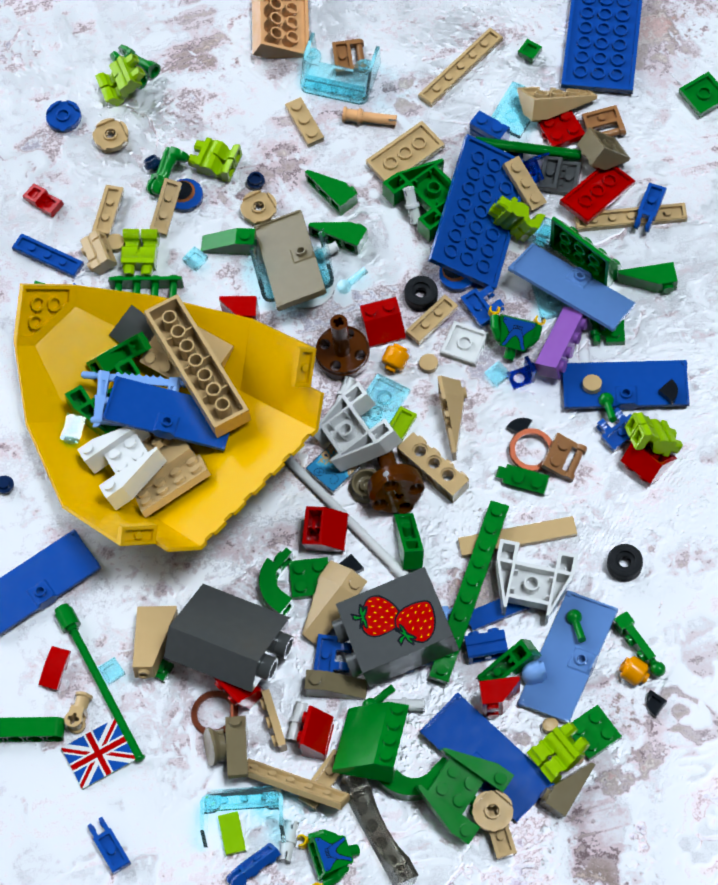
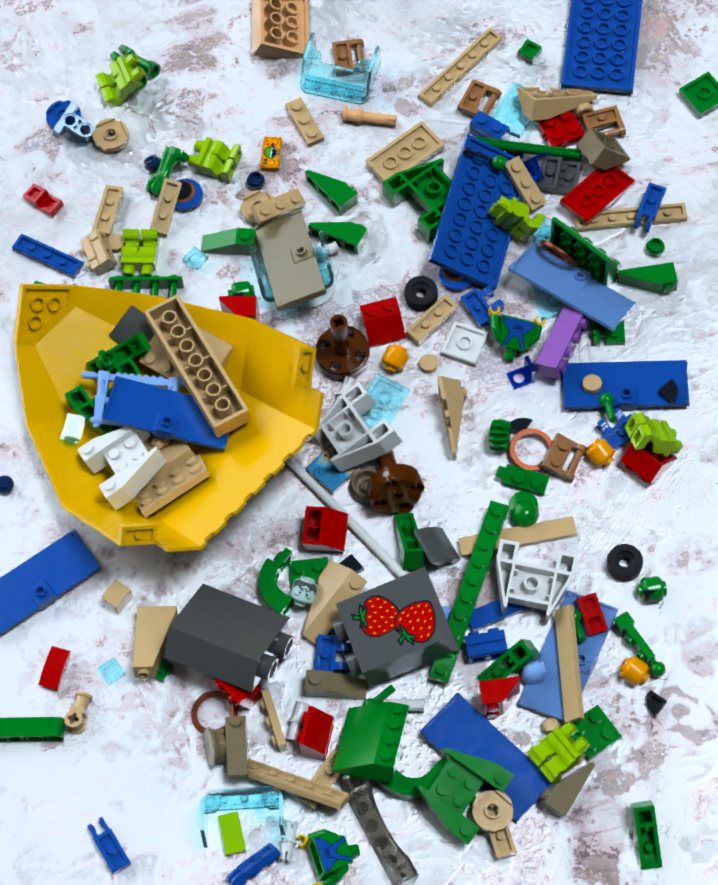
(73, 130): none -> tile
(108, 746): flag -> none
(110, 360): none -> green plate
(117, 596): none -> tan panel
(241, 289): none -> green head
(271, 153): none -> light orange tile
(278, 206): none -> tan plate
(303, 591): none -> light aqua head
(345, 286): clear light blue bar -> none
(403, 421): lime tile -> none
(412, 204): white pin -> none
(436, 545): none -> dark grey slope
(450, 489): tan brick -> none
(474, 96): none -> medium nougat plate
(497, 162): none -> hinge
(498, 374): clear light blue tile -> none
(499, 435): none -> green gear
(523, 509): none -> green cap
(556, 251): none -> copper piece
(569, 664): none -> tan tile
(583, 108): none -> tan tile
(592, 614): none -> red slope
(600, 452): none -> light orange head
(646, 834): none -> green slope
(651, 589): none -> green head
(655, 247): none -> green plate

